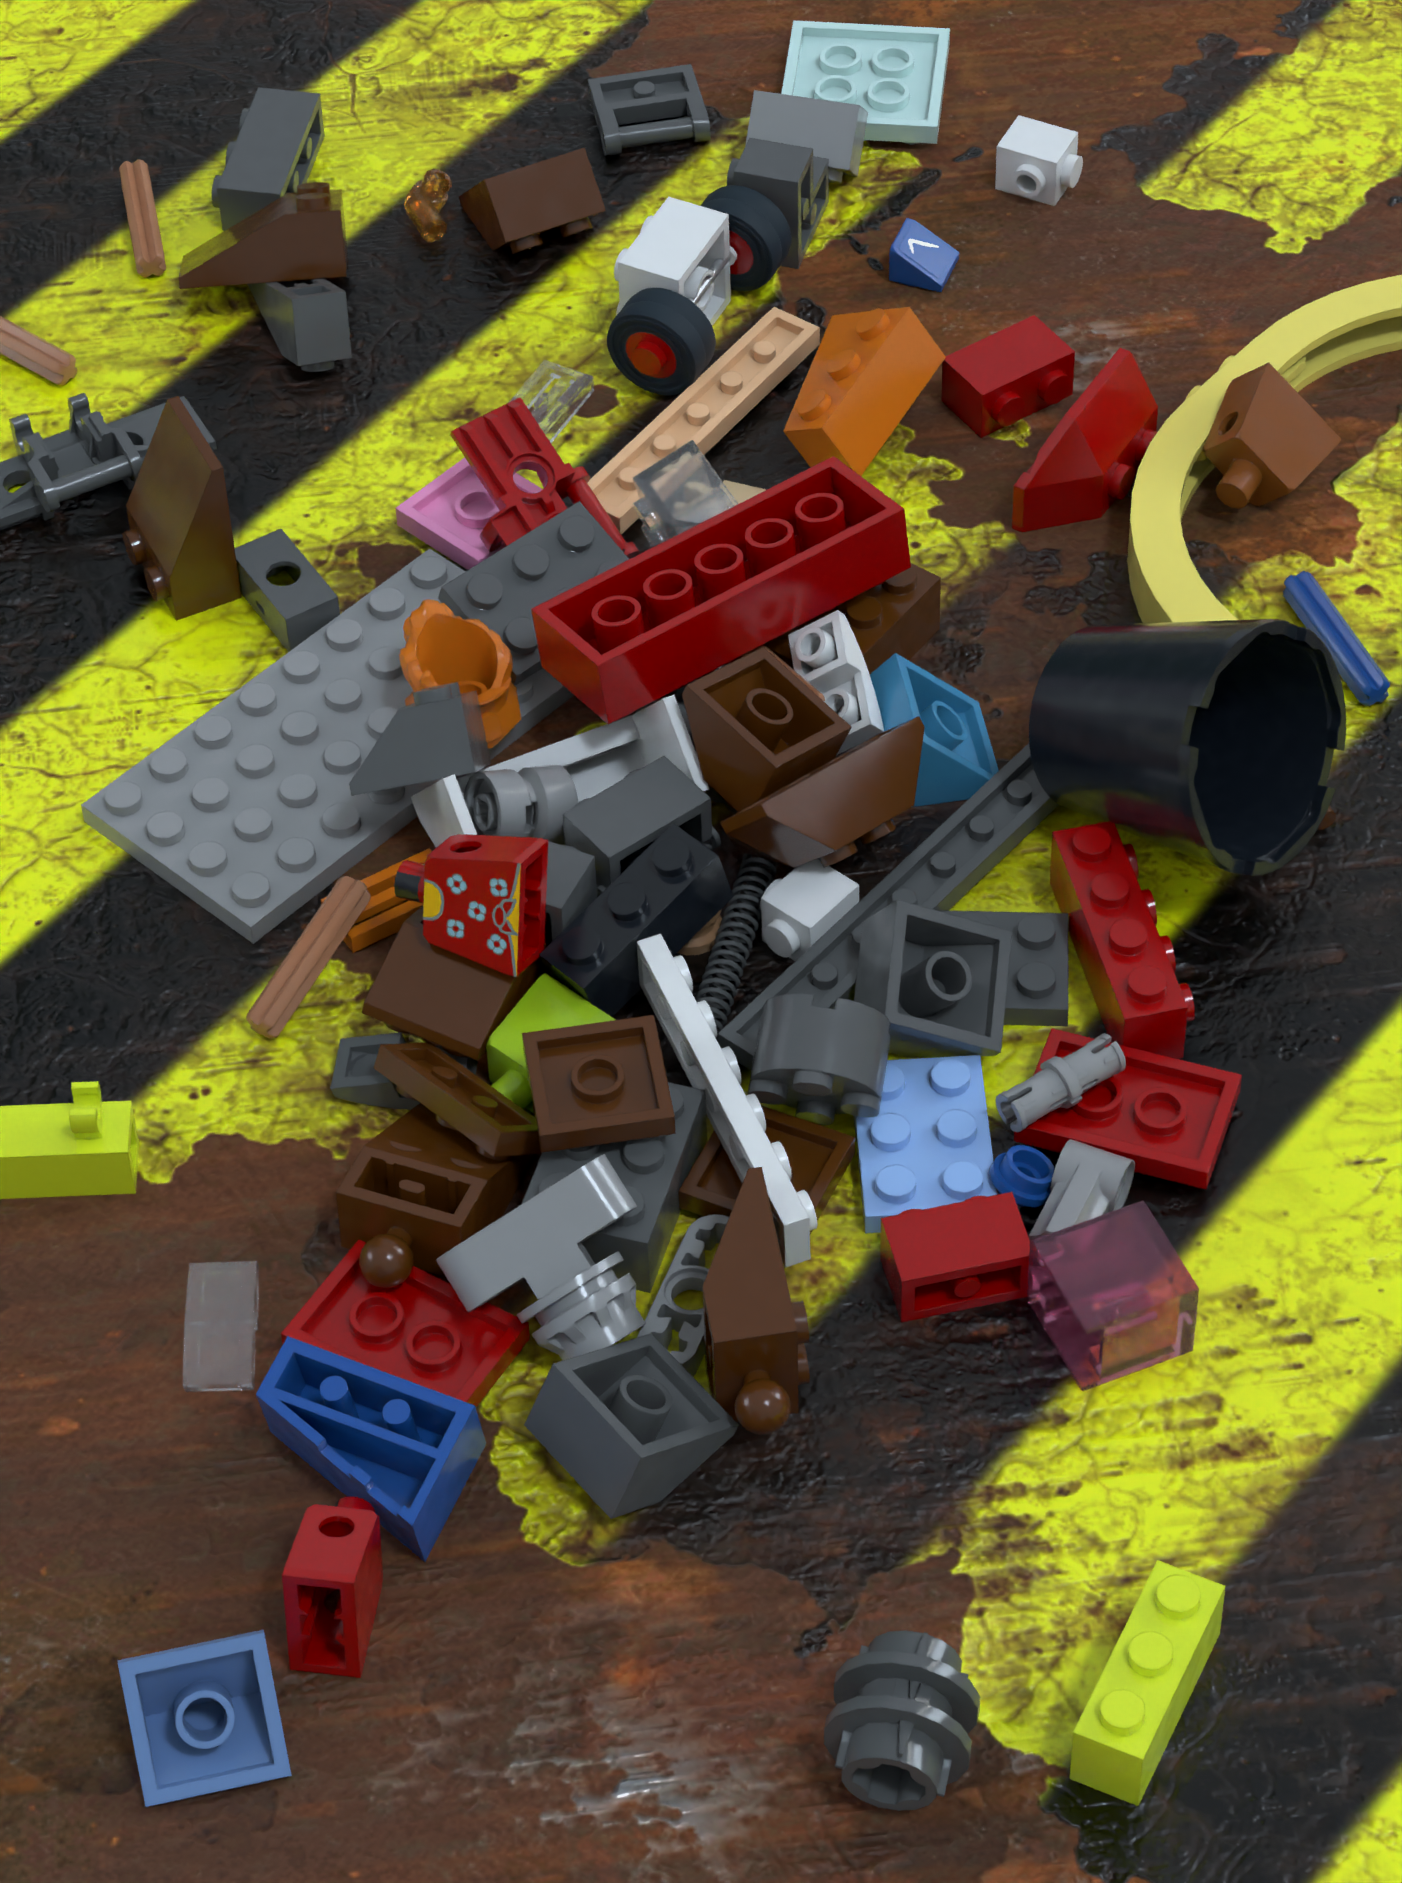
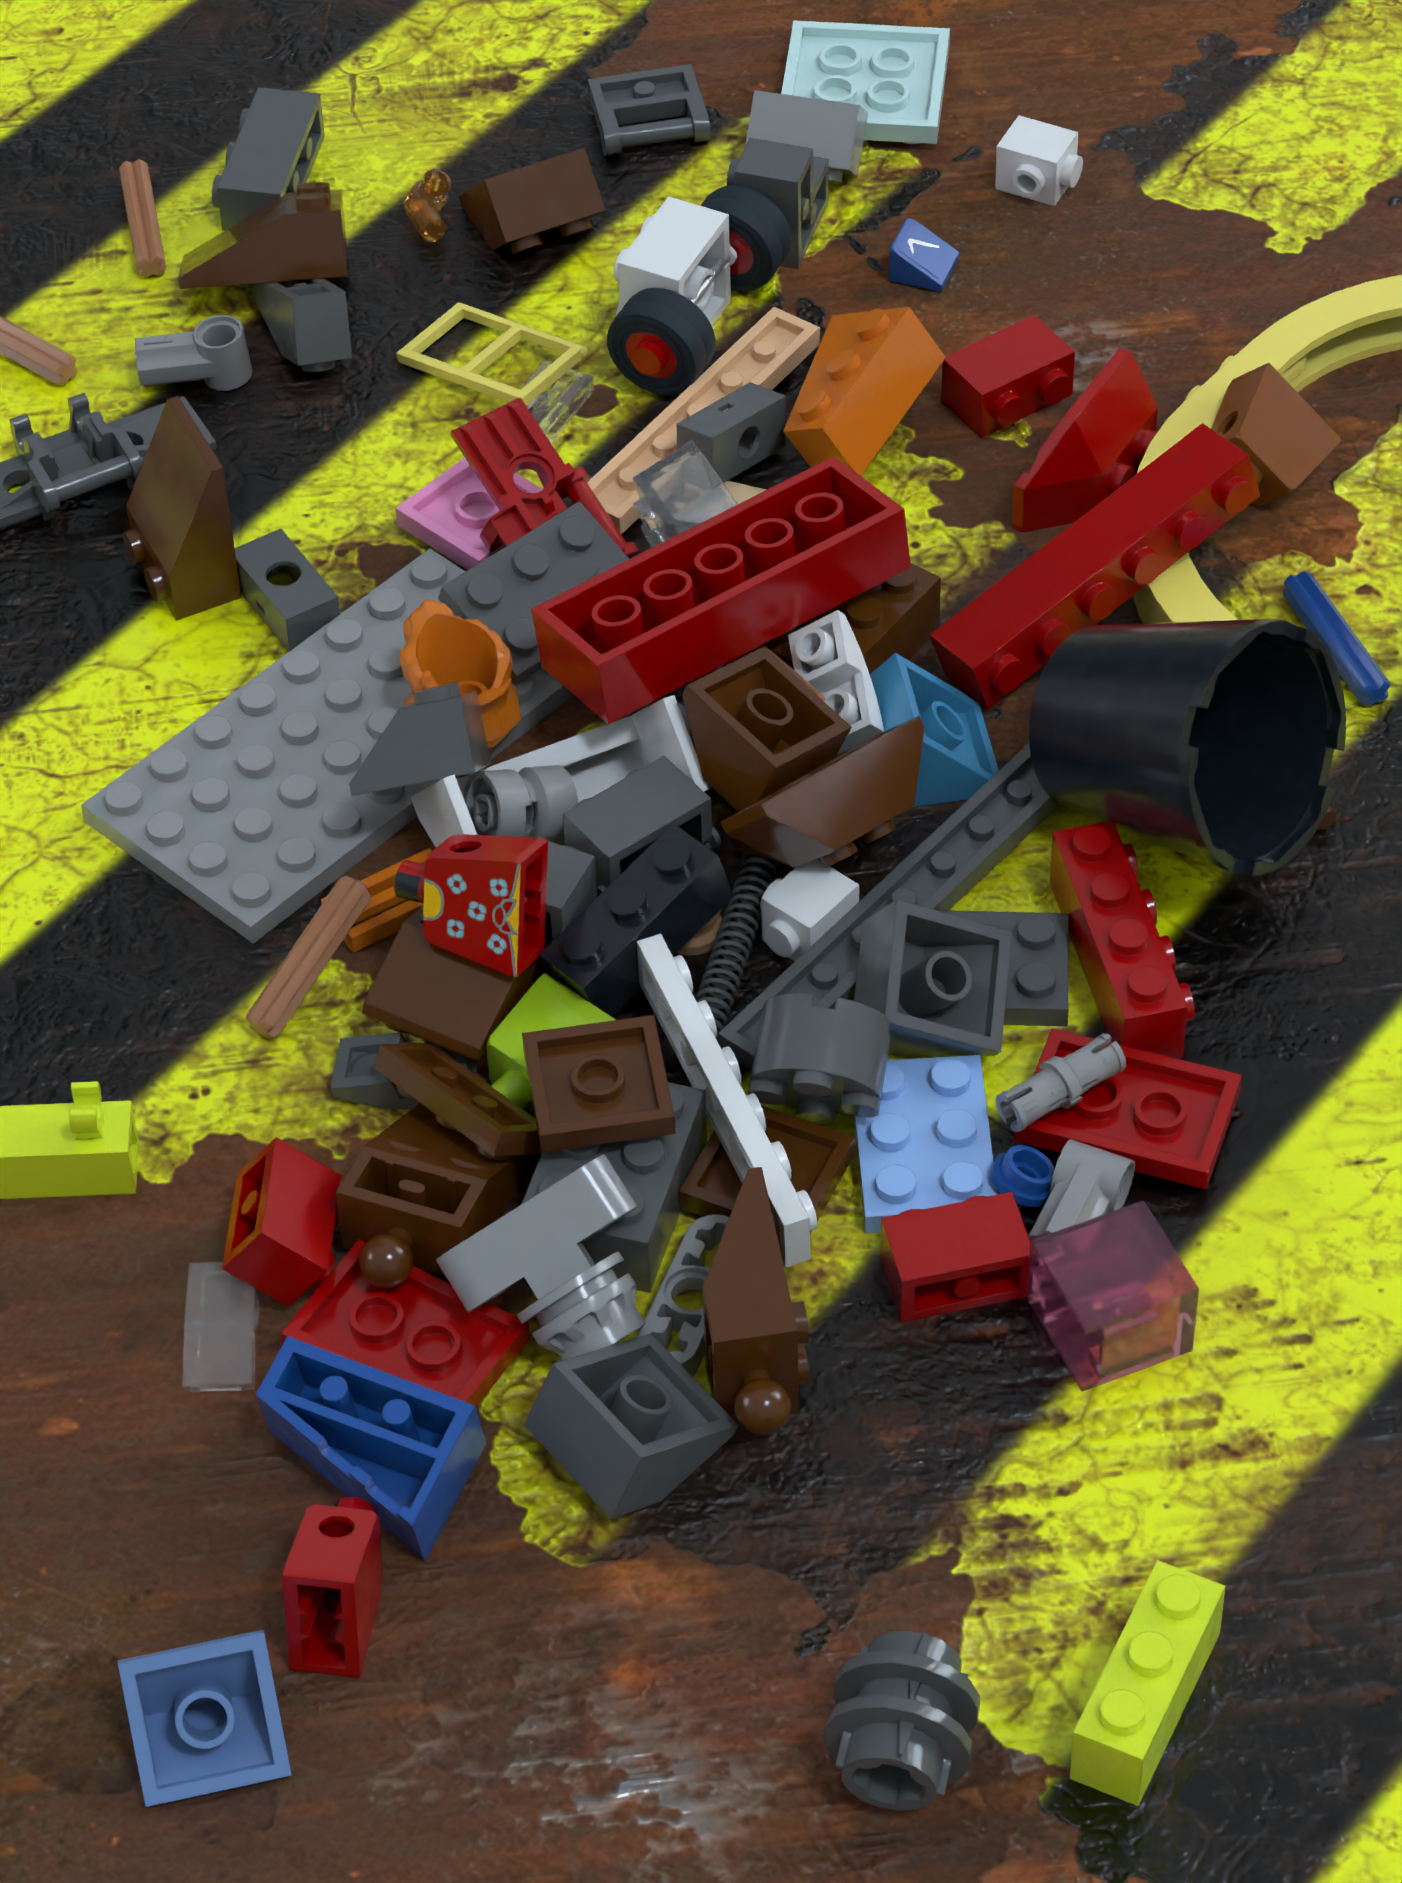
(209, 353): none -> light grey piece
(282, 1222): none -> red brick
(469, 374): none -> light yellow window
(739, 435): none -> dark grey piece
(1095, 564): none -> red brick

